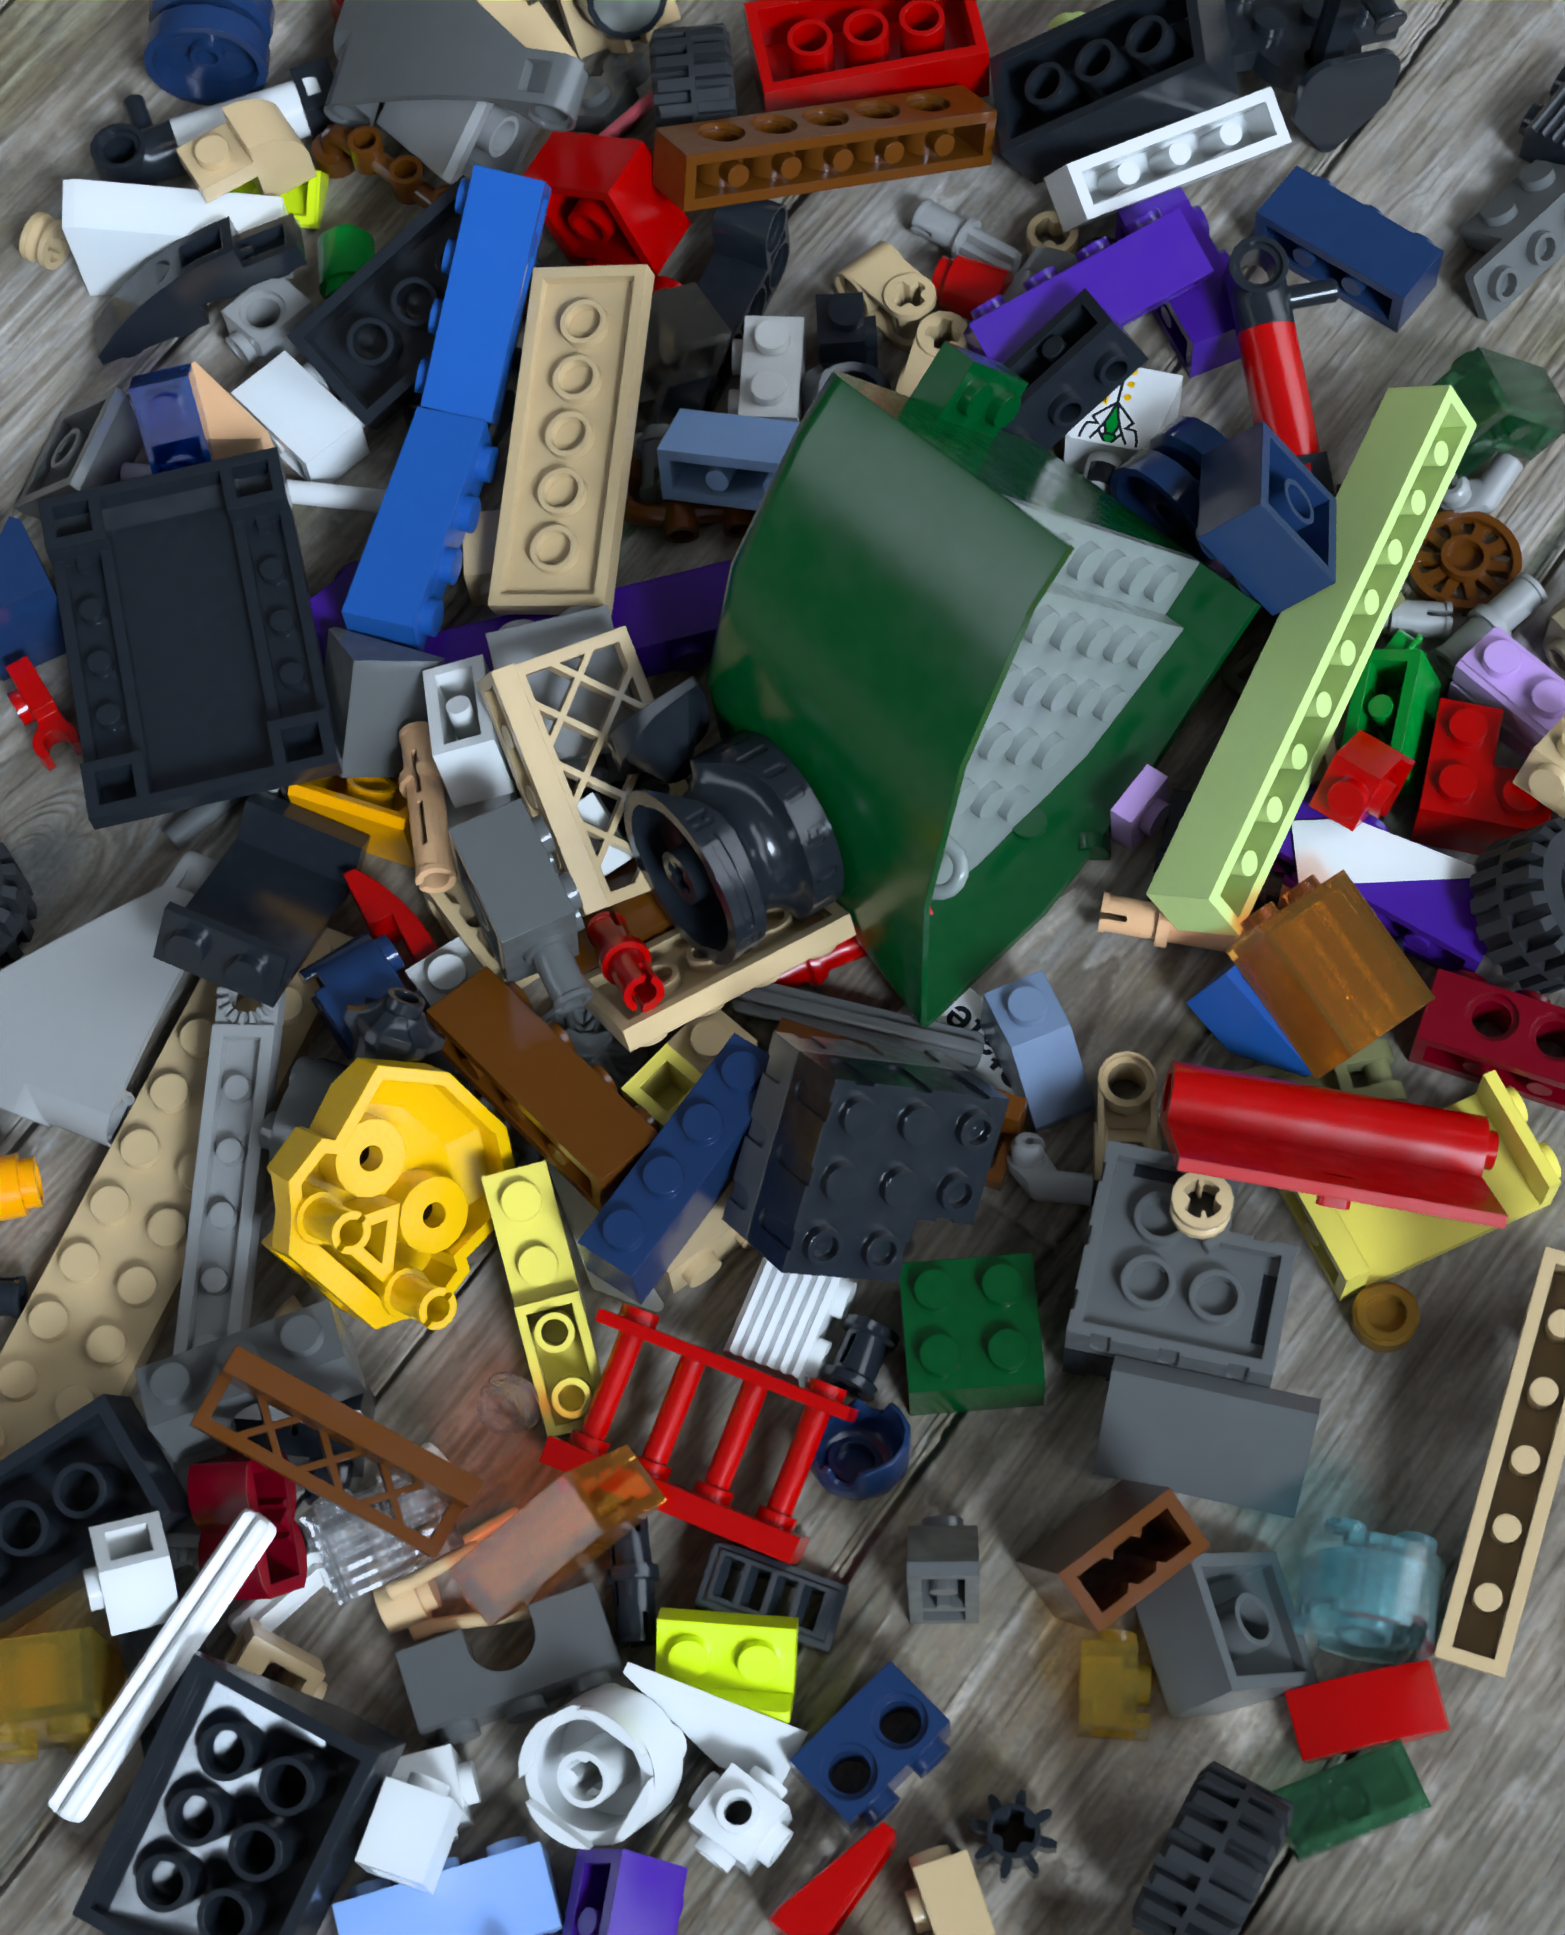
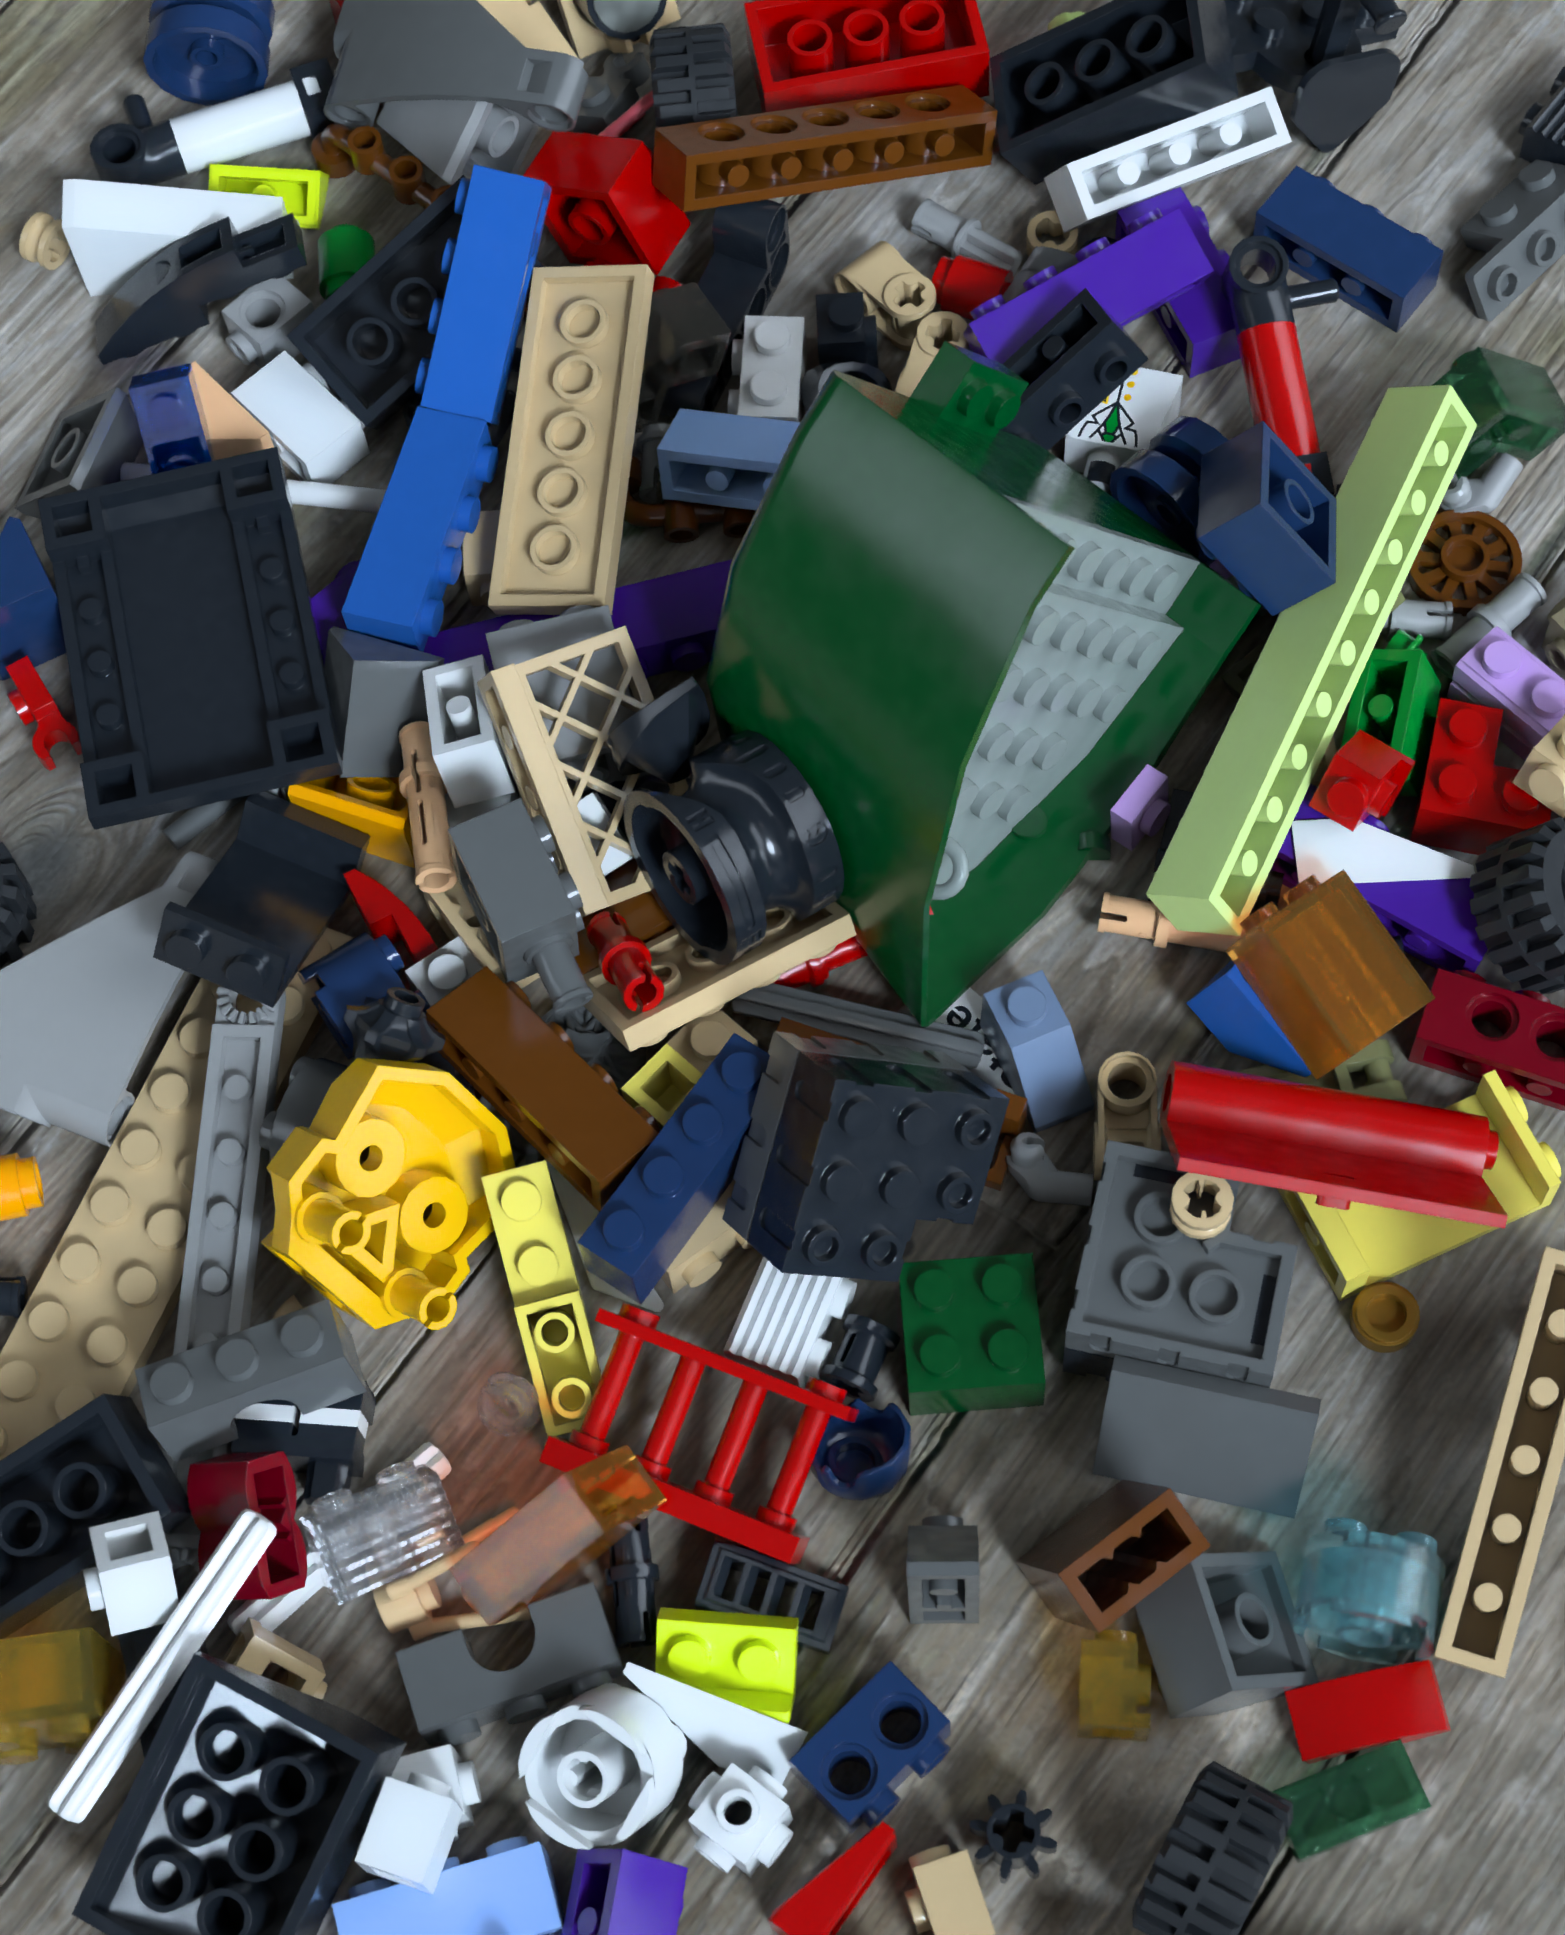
(249, 146): tan brick -> none
(348, 1428): reddish brown fence -> none

